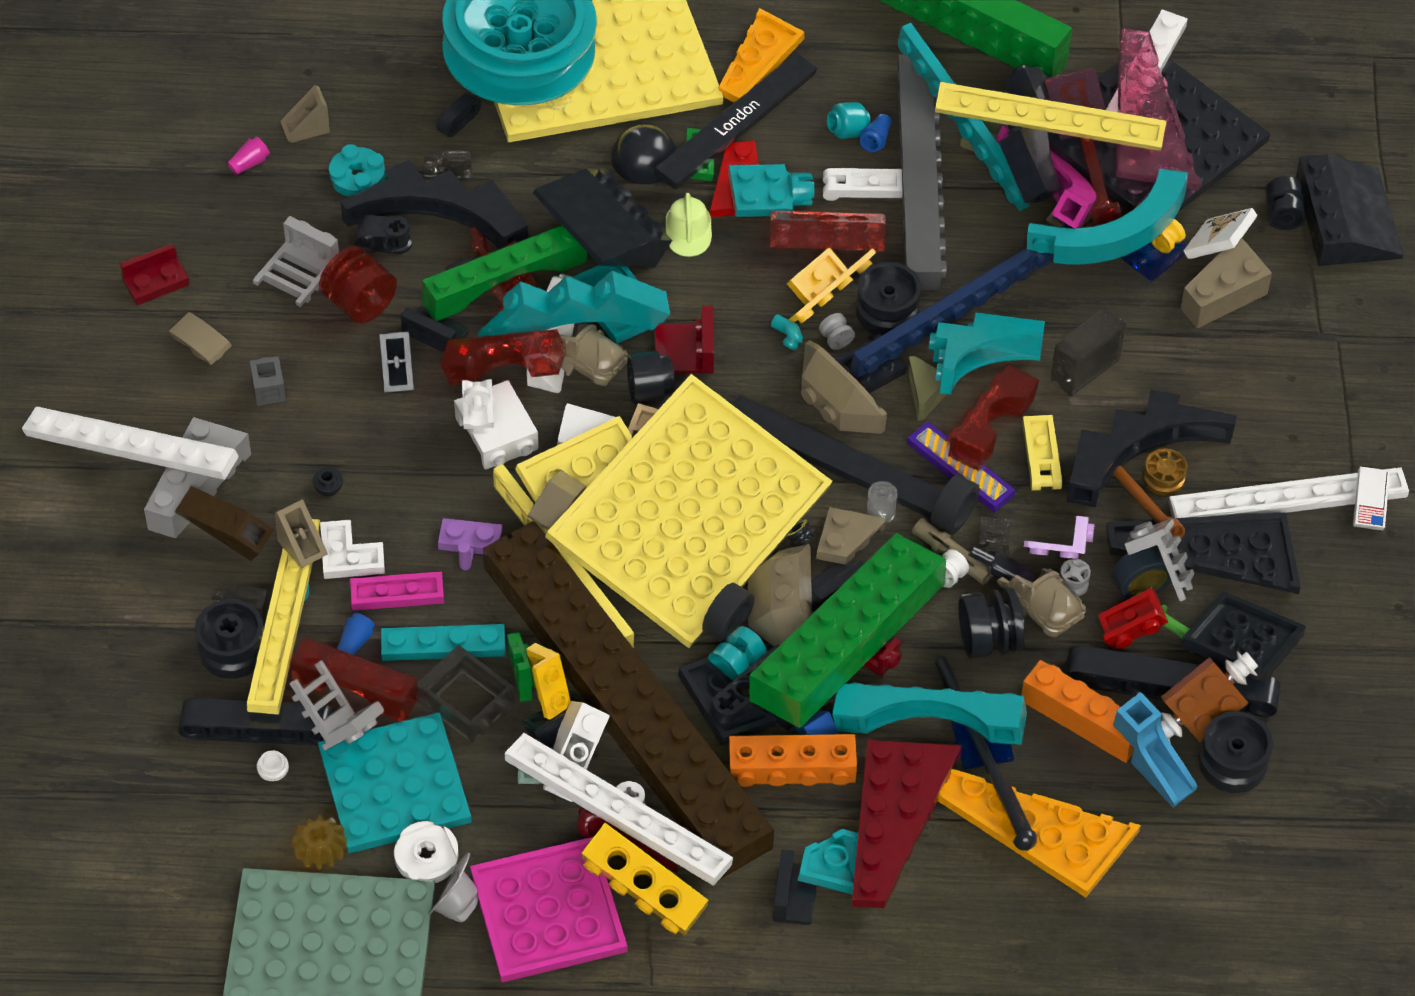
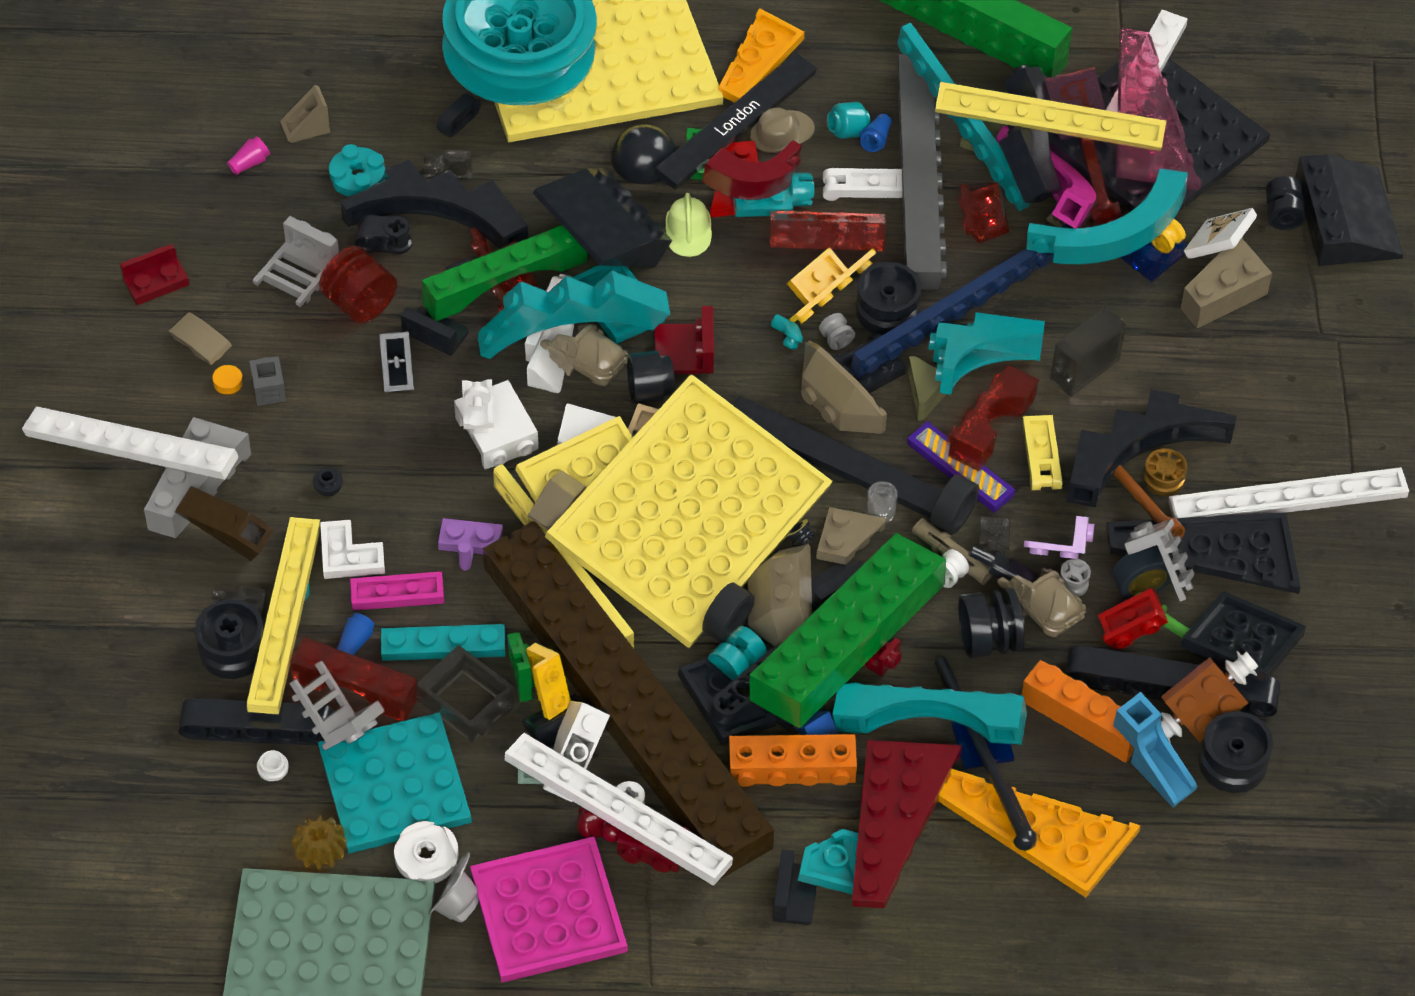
(227, 379): none -> light orange tile
(298, 534): dark tan slope -> none
(473, 357): clear red arch -> none
(611, 843): yellow brick -> none
(751, 179): none -> dark red arch
(779, 127): none -> dark tan piece
(984, 212): none -> clear red bracket
(1371, 498): white tile -> none

